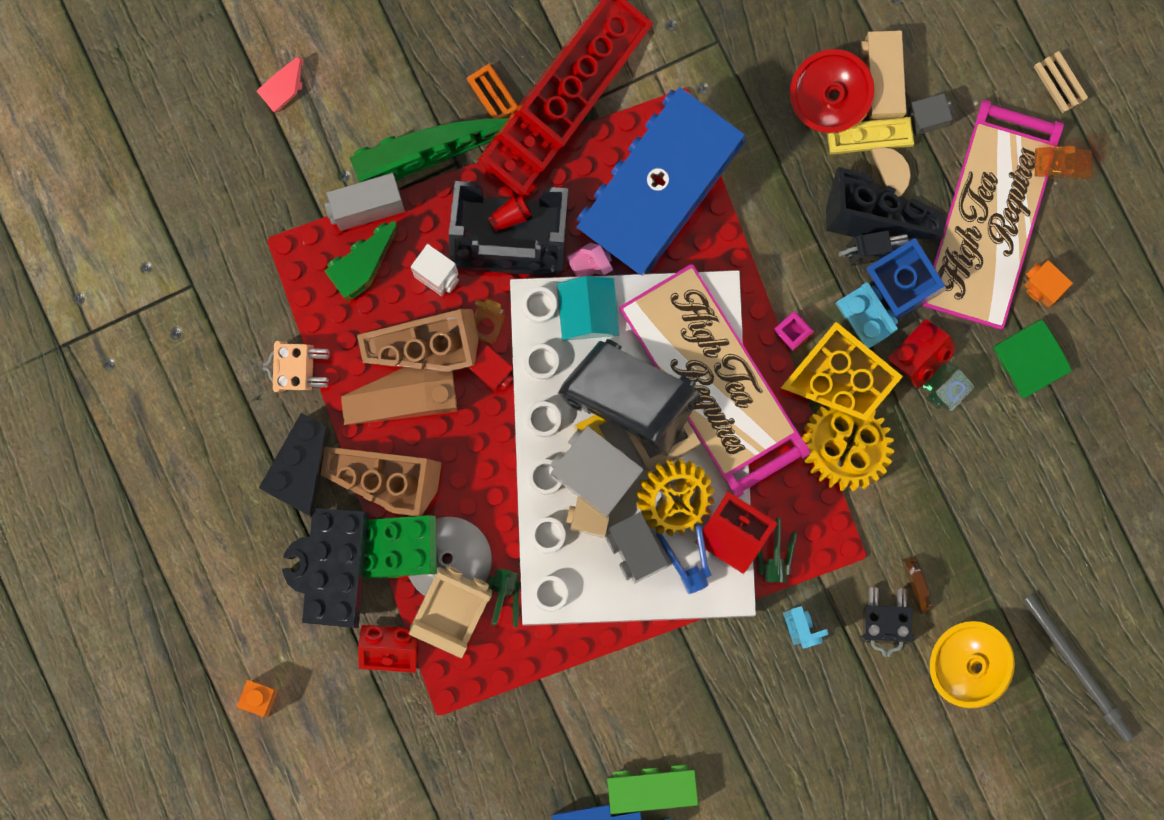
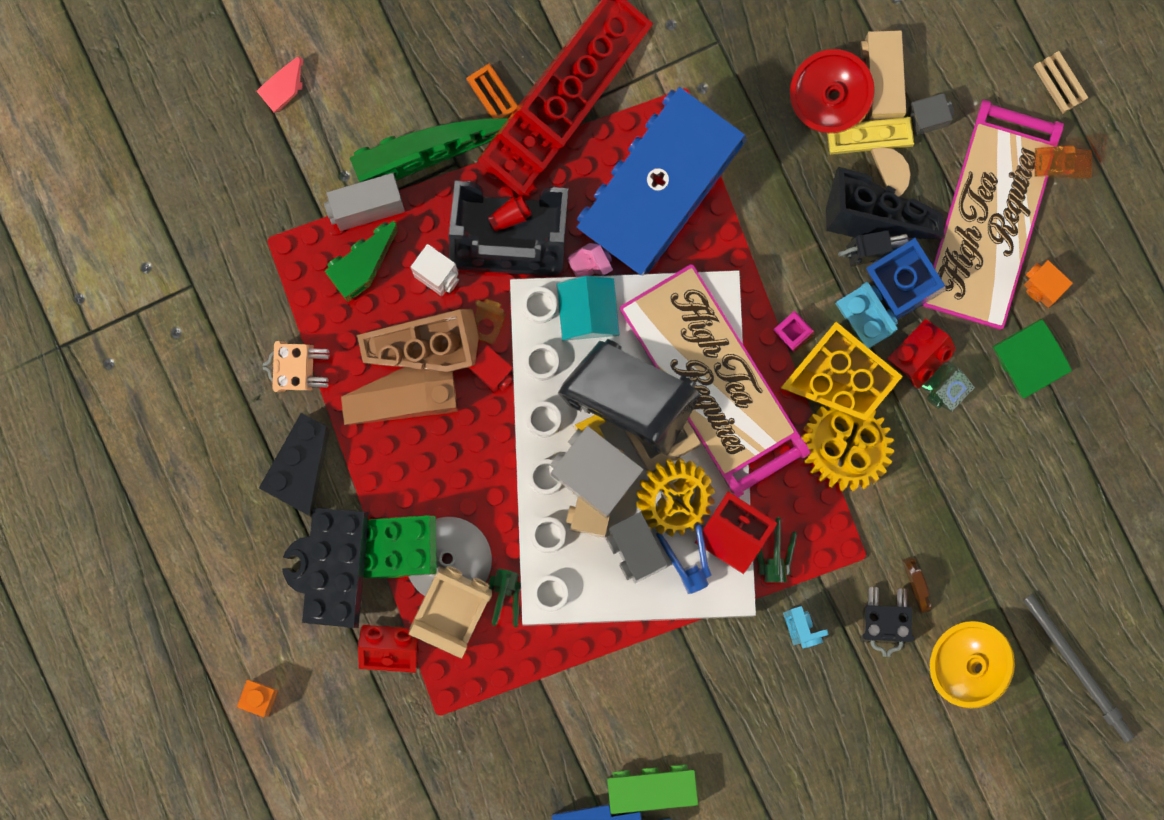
(392, 481): medium nougat wedge -> none

